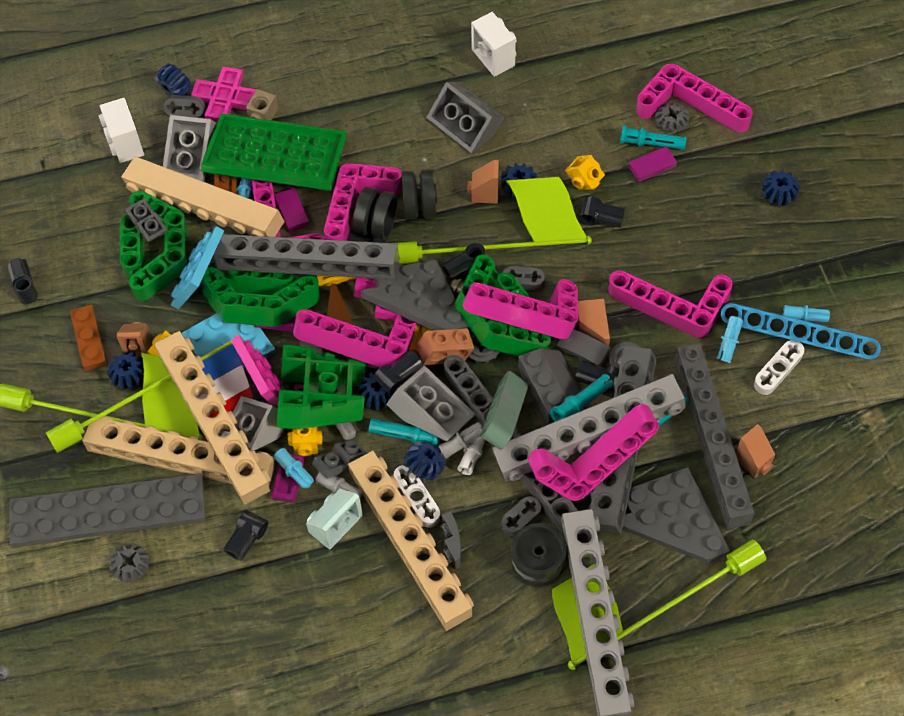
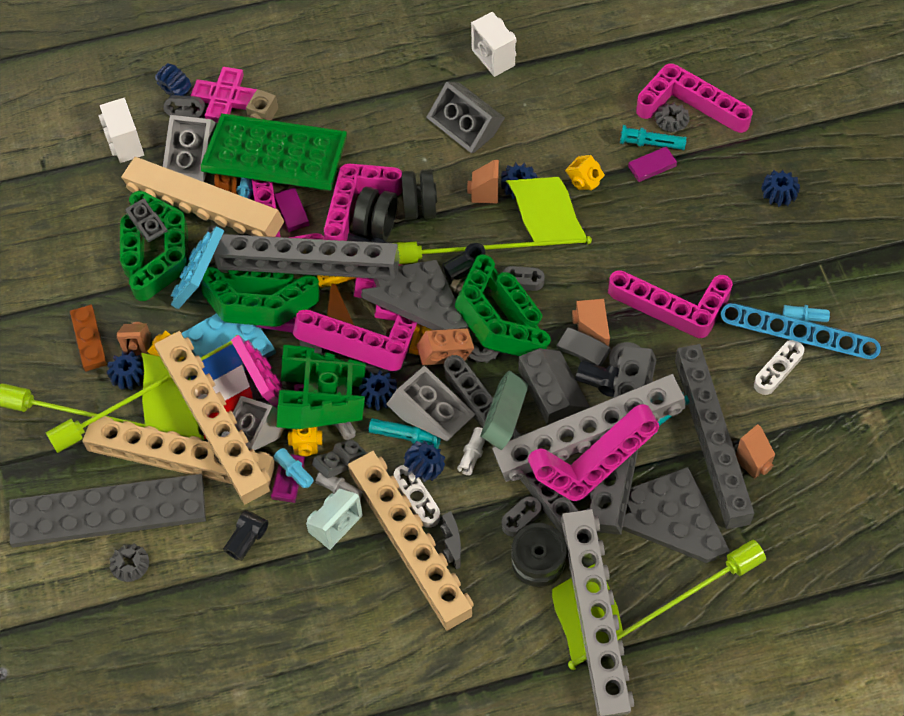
(22, 281): black piece -> none
(396, 374): black piece -> none
(461, 440): light grey axle -> none
(551, 318): dark pink beam -> none
(575, 404): teal pin -> none
(595, 212): black piece -> none
(730, 339): medium azure axle -> none

